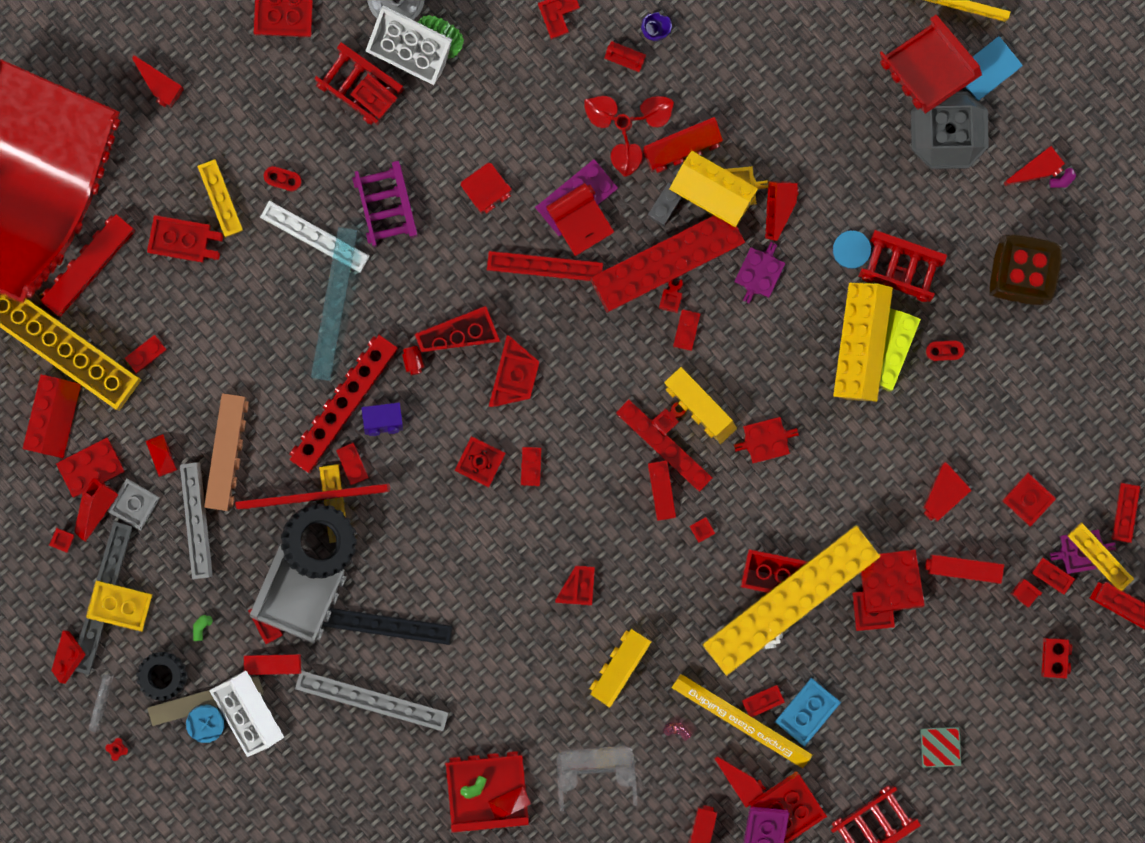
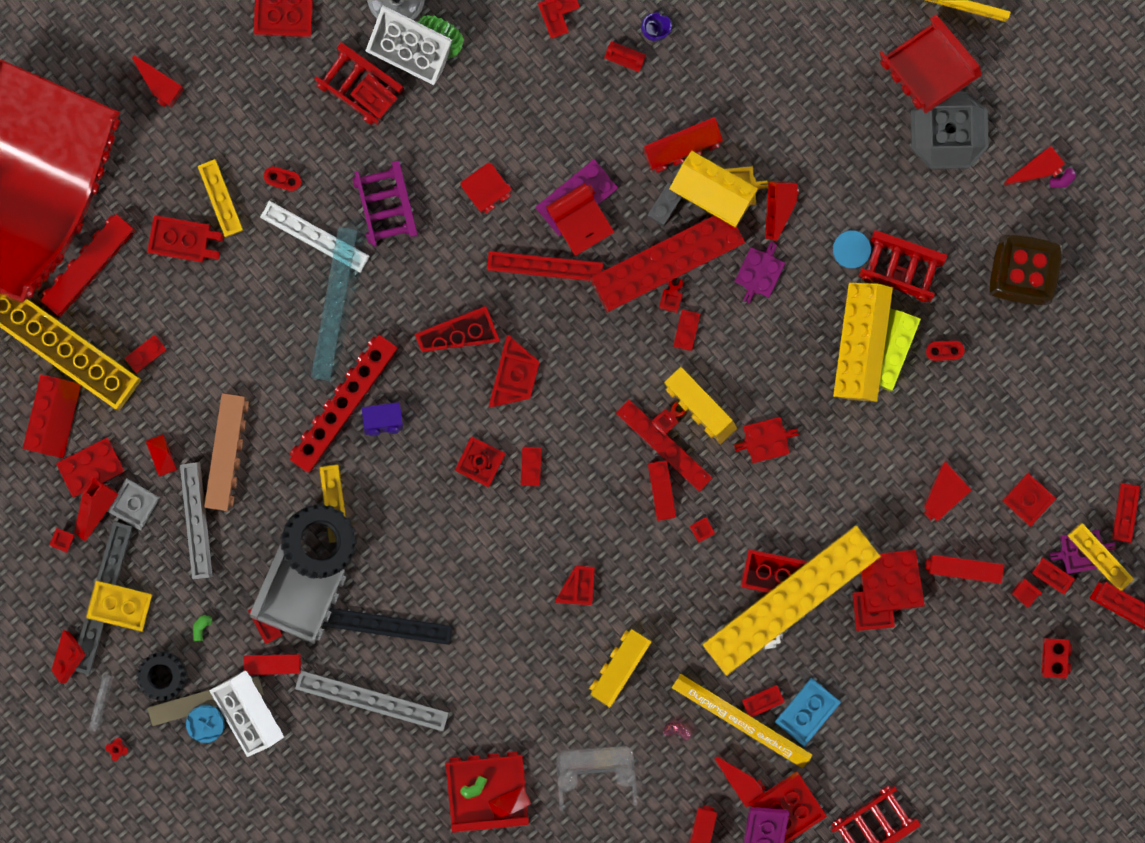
(313, 496): red tile -> none
(352, 464): red plate -> none
(413, 360): red brick -> none
(602, 110): red plant -> none
(940, 747): tile -> none
(996, 65): dark azure tile -> none

